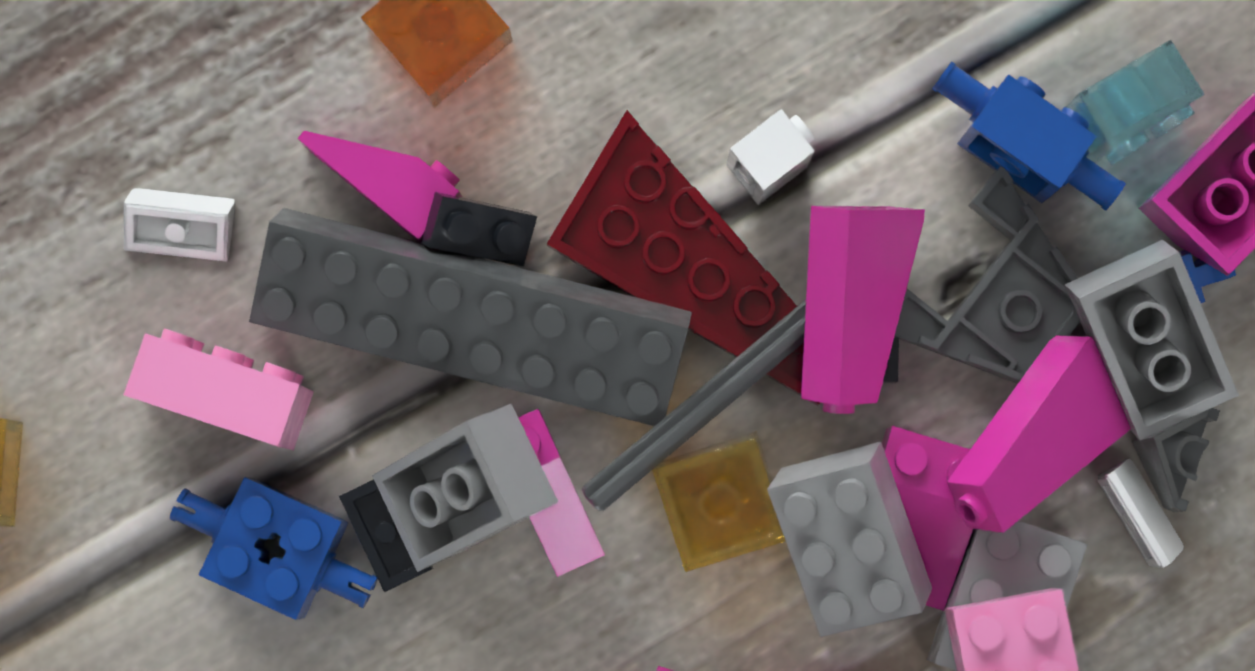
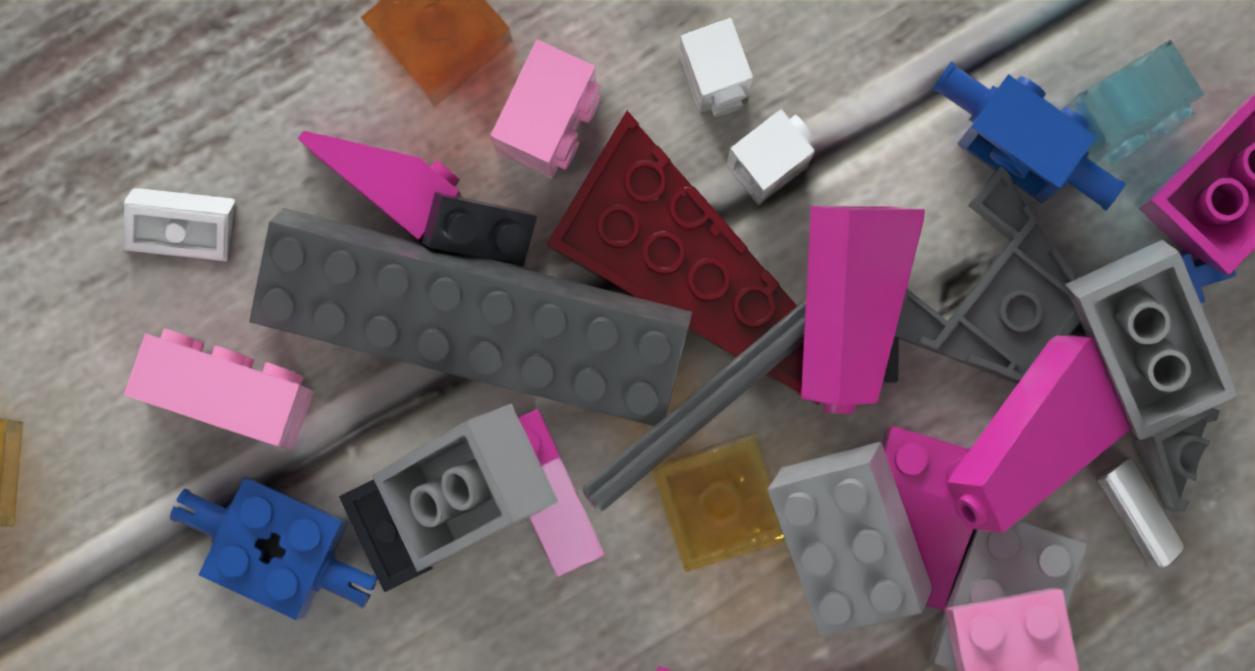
(545, 110): none -> bright pink brick
(716, 68): none -> white brick

